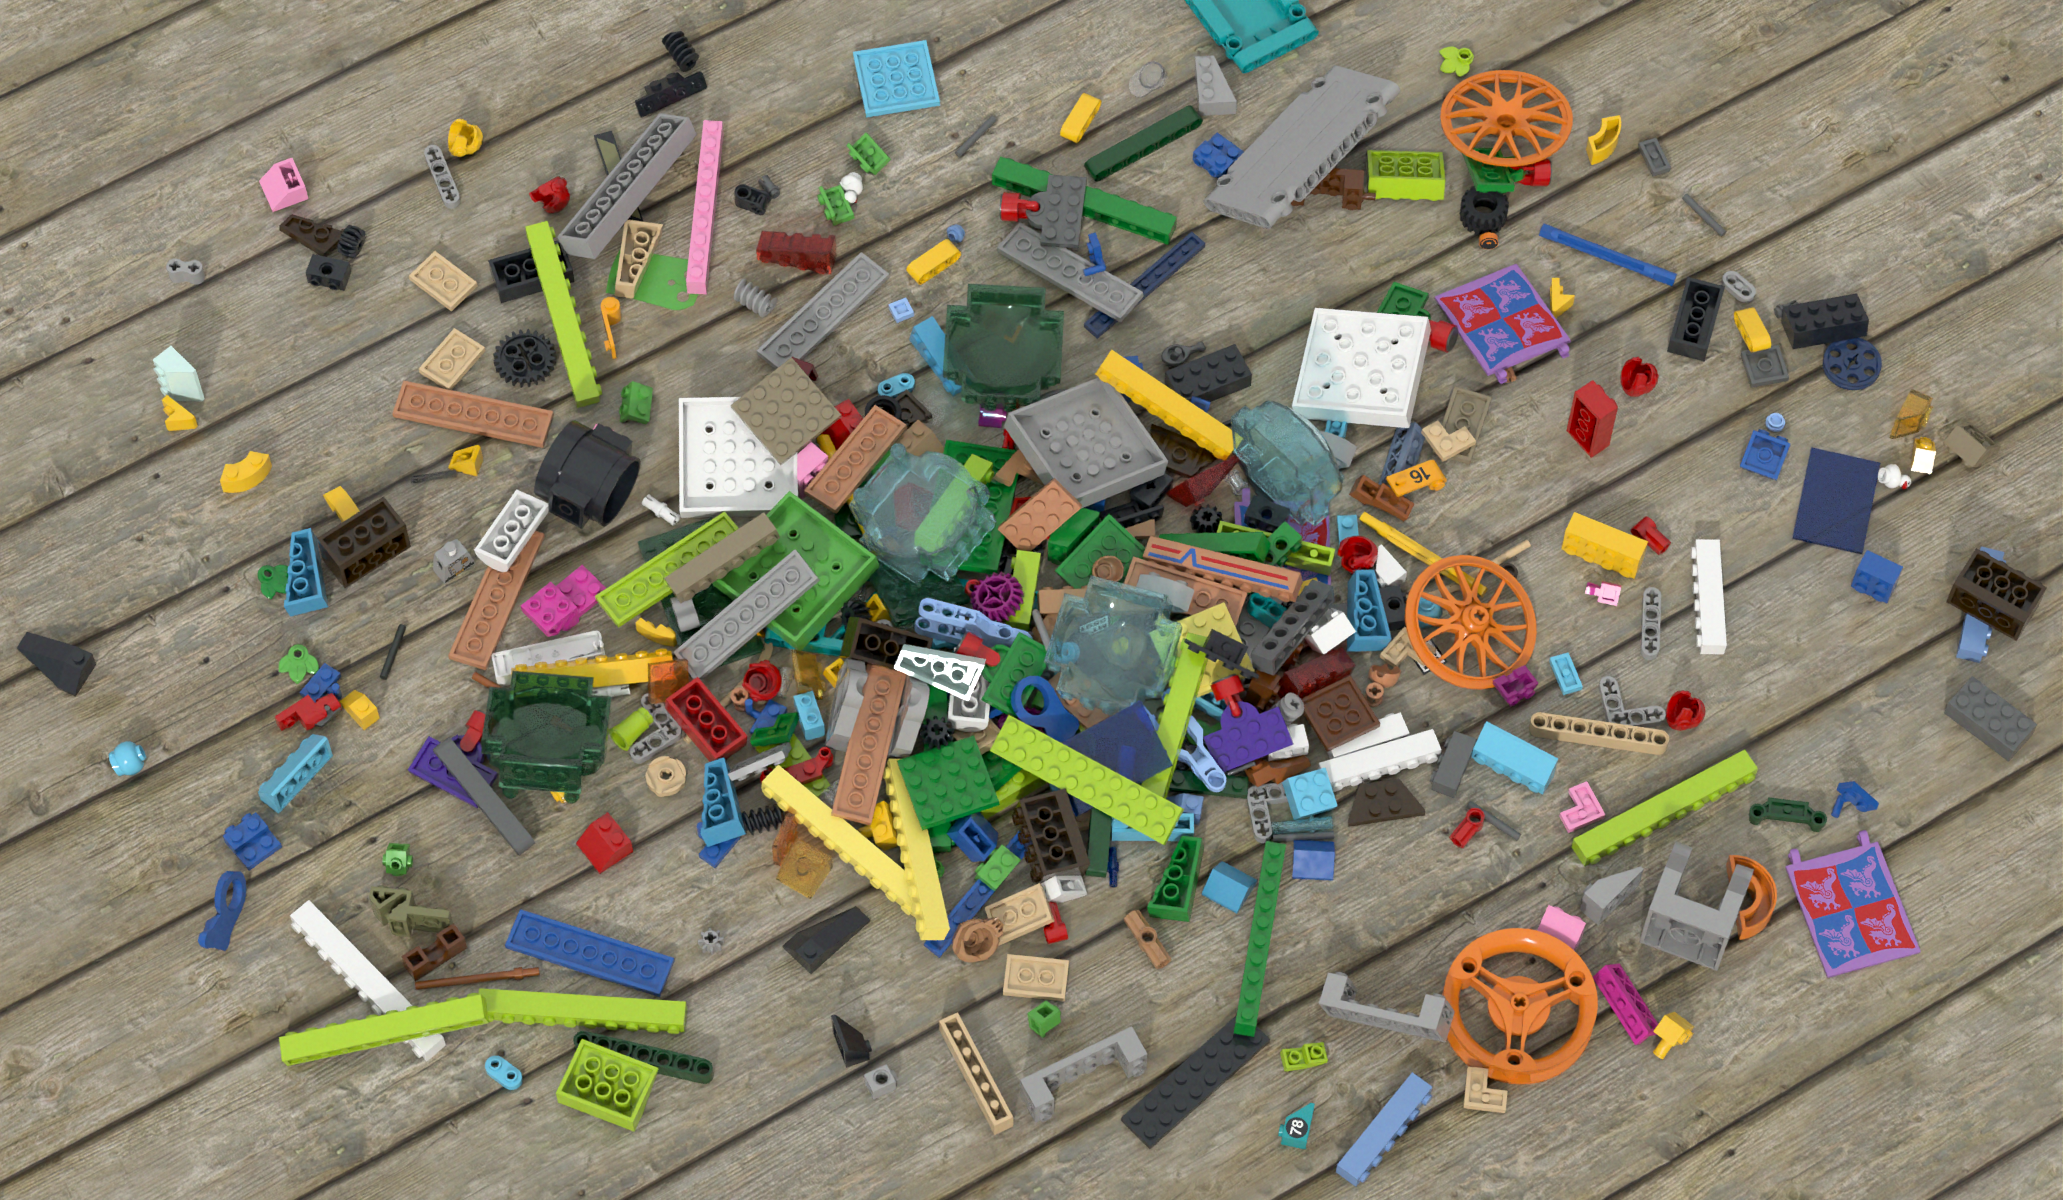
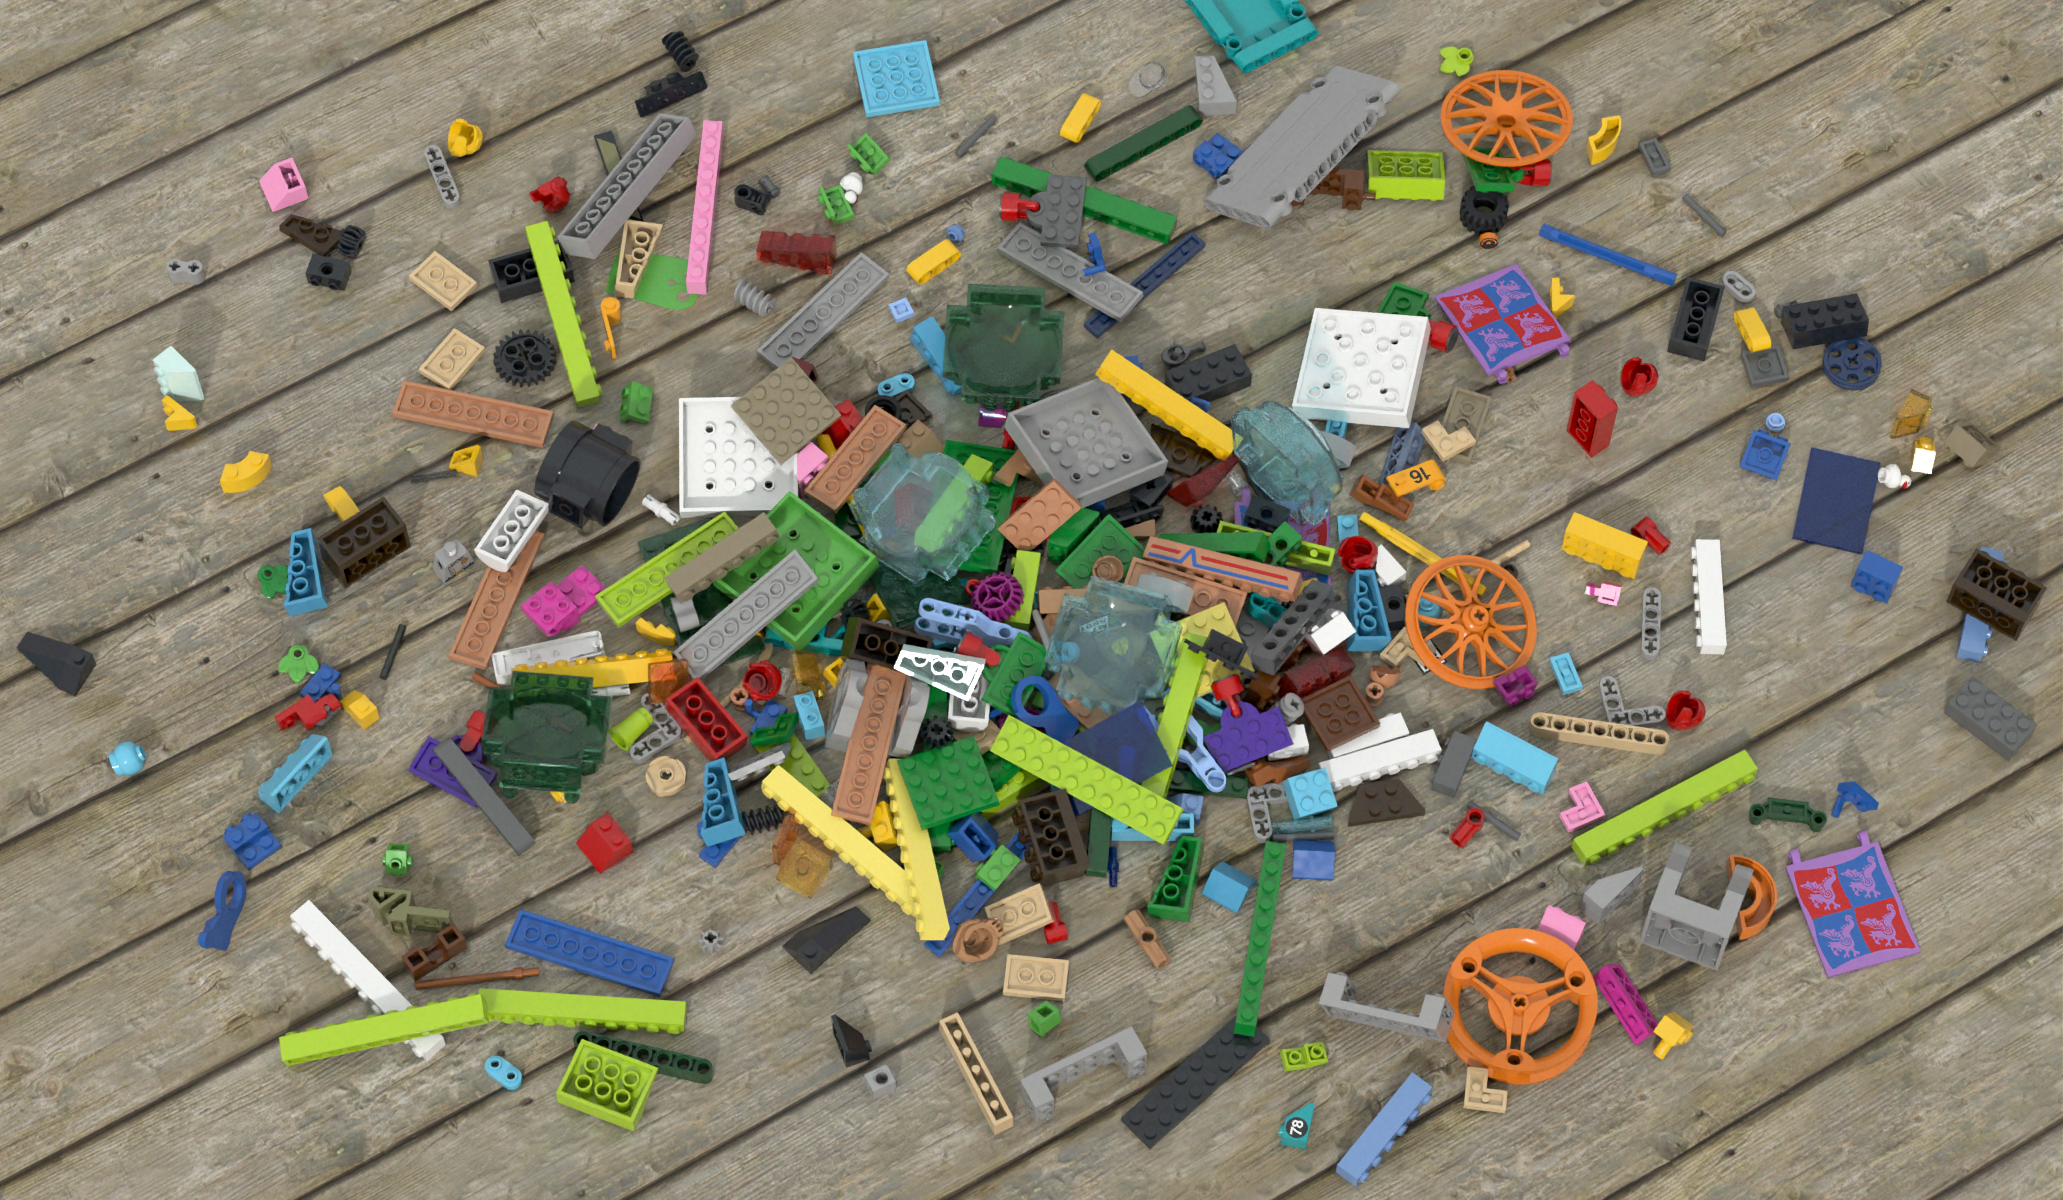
(808, 770): red plate -> none
(1064, 888): white slope -> none

